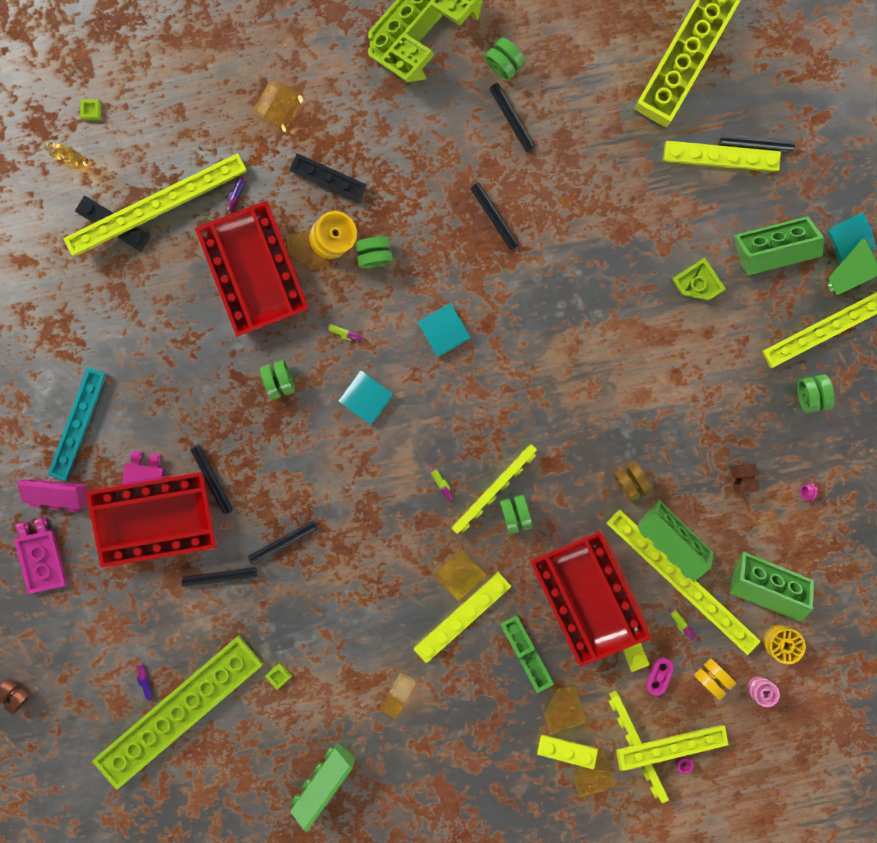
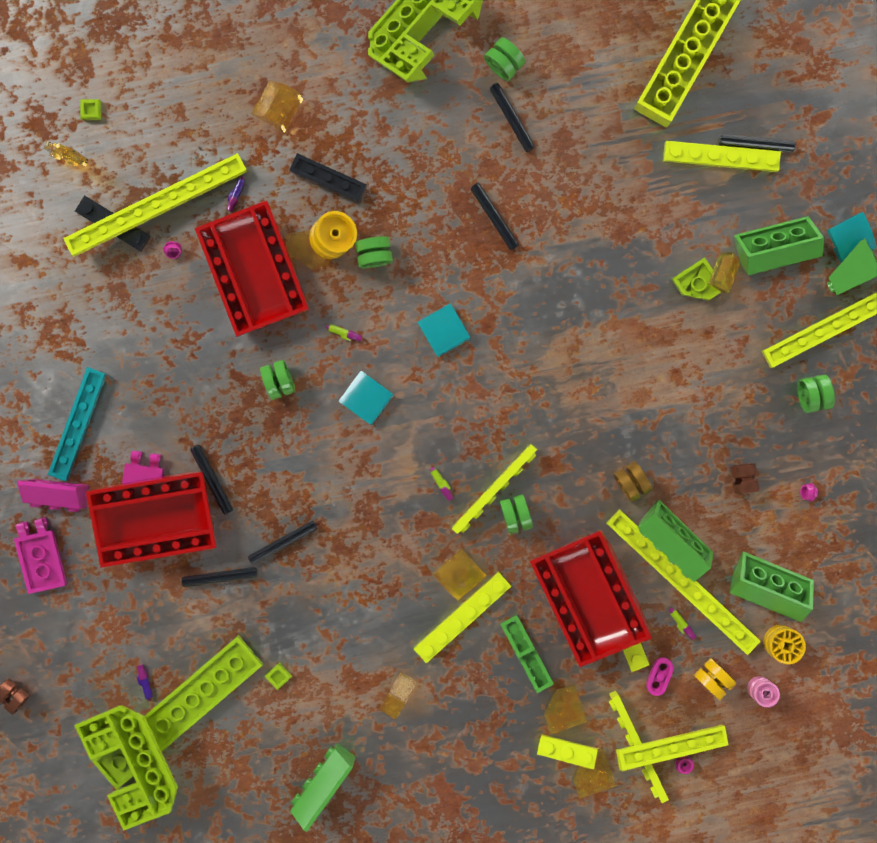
(154, 786): none -> lime slope
(172, 250): none -> dark pink plate
(725, 272): none -> clear yellow slope

